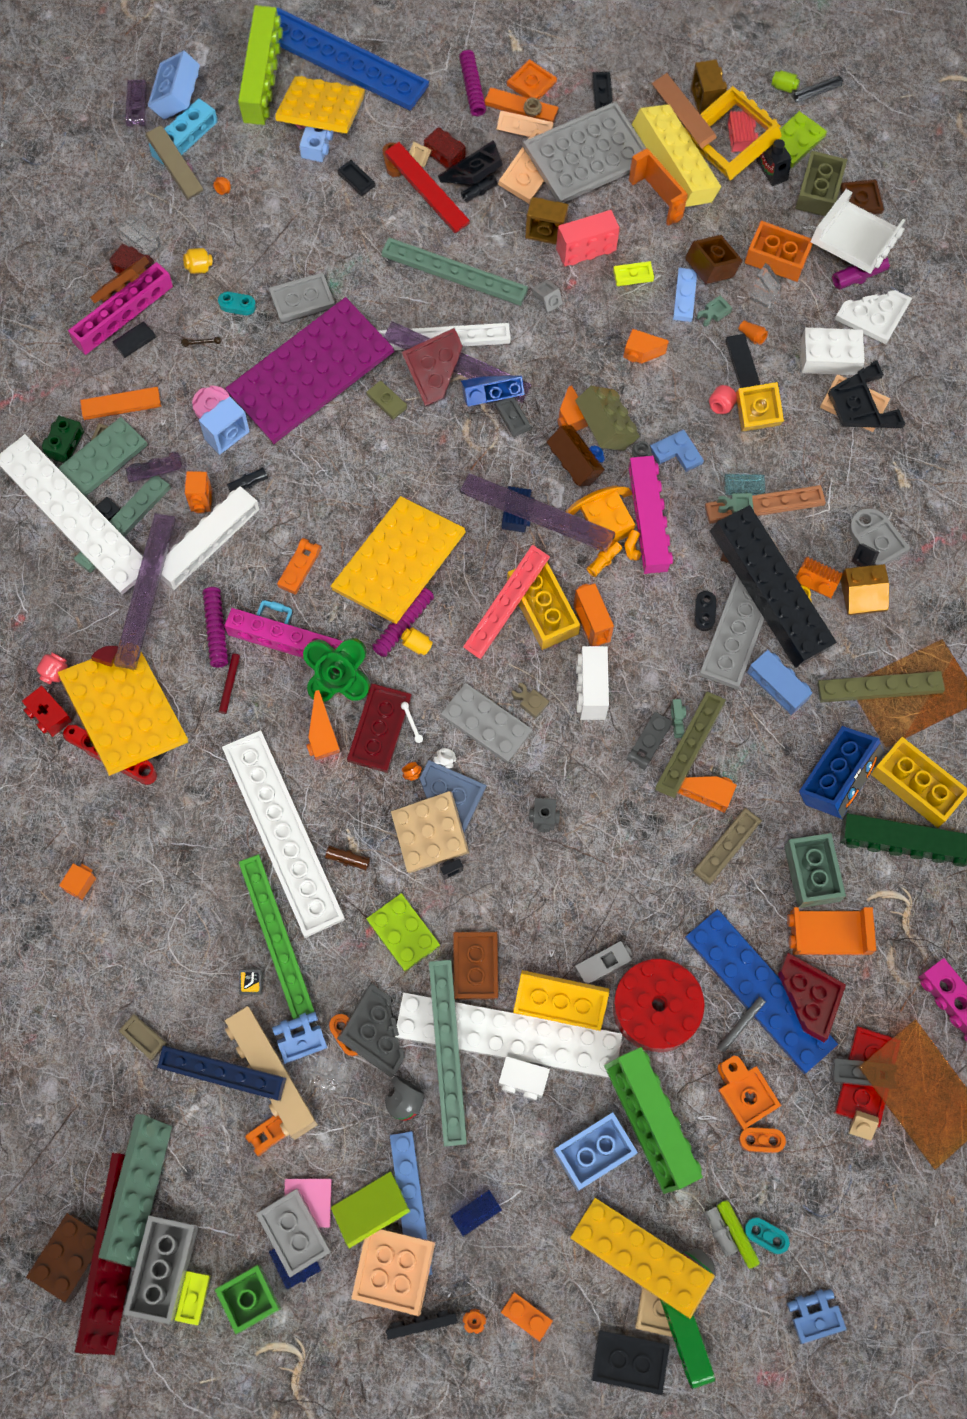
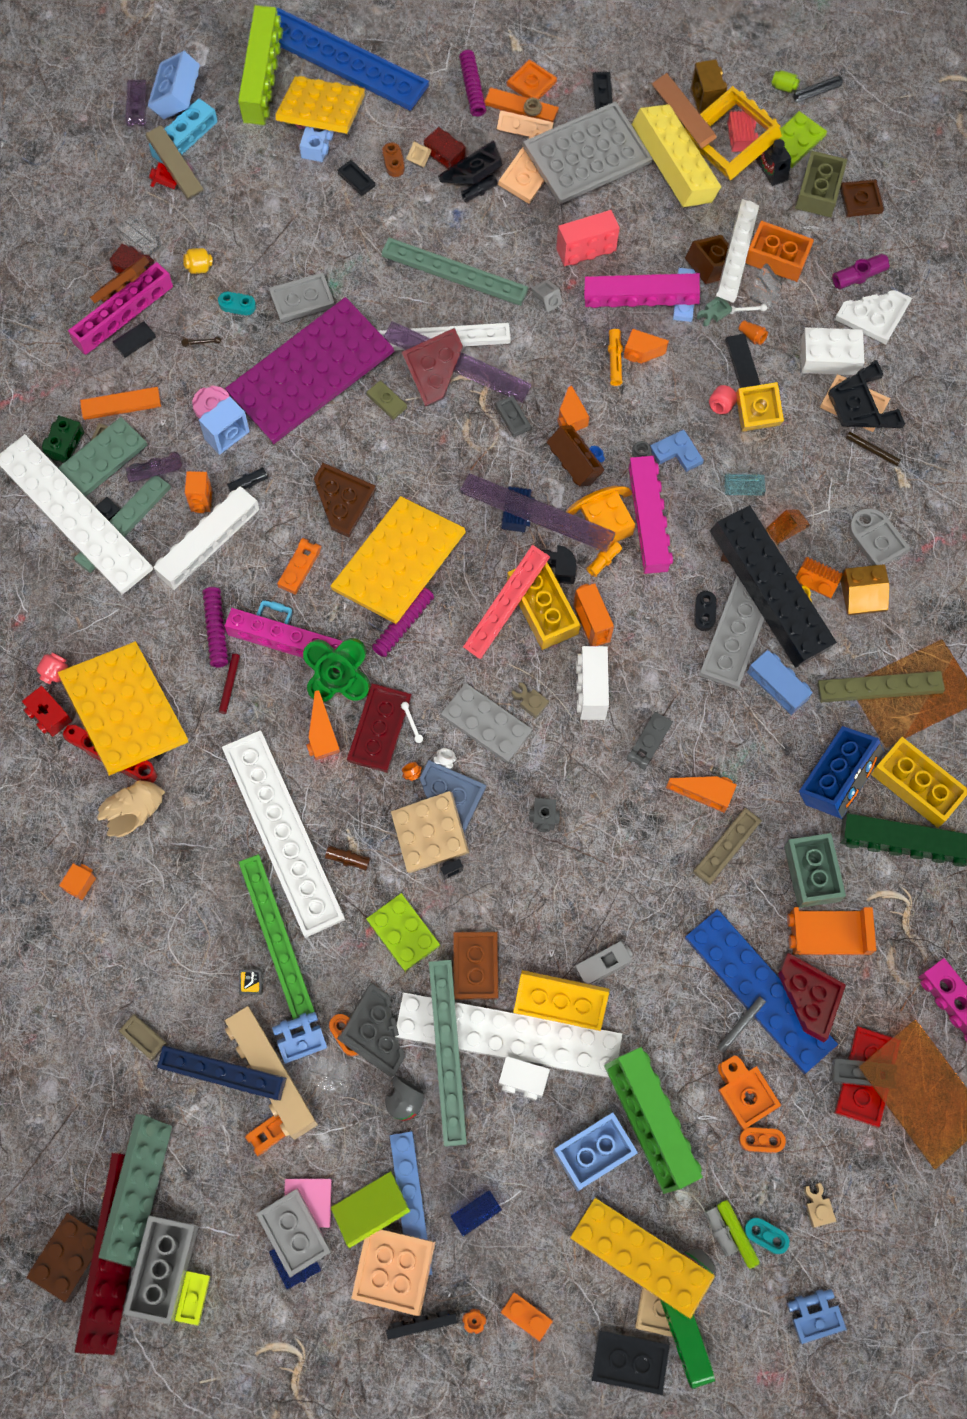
(105, 655): dark red tile -> none
(130, 807): none -> tan head
(145, 592): clear purple plate -> none
(162, 176): none -> red bracket
(222, 185): orange plate -> none
(248, 1299): bright green brick -> none
(342, 497): none -> reddish brown plate
(416, 641): yellow brick -> none
(427, 187): red tile -> none
(491, 388): blue slope -> none
(544, 218): pearl gold brick -> none
(564, 564): none -> black brick
(607, 418): olive brick -> none
(615, 349): none -> light orange pin
(630, 547): light orange arm -> none
(633, 273): neon yellow plate -> none
(642, 290): none -> dark pink brick
(647, 167): orange panel -> none
(671, 986): red brick -> none
(678, 712): sand green plate -> none
(690, 745): olive plate -> none
(737, 251): none -> white plate
(737, 502): sand green plate -> none
(763, 307): none -> white hinge
(774, 502): nougat tile -> none
(787, 525): none -> clear orange slope
(819, 1210): none -> tan plate
(856, 234): white panel -> none
(863, 1125): tan plate -> none
(865, 556): black plate -> none
(873, 449): none -> dark brown bar

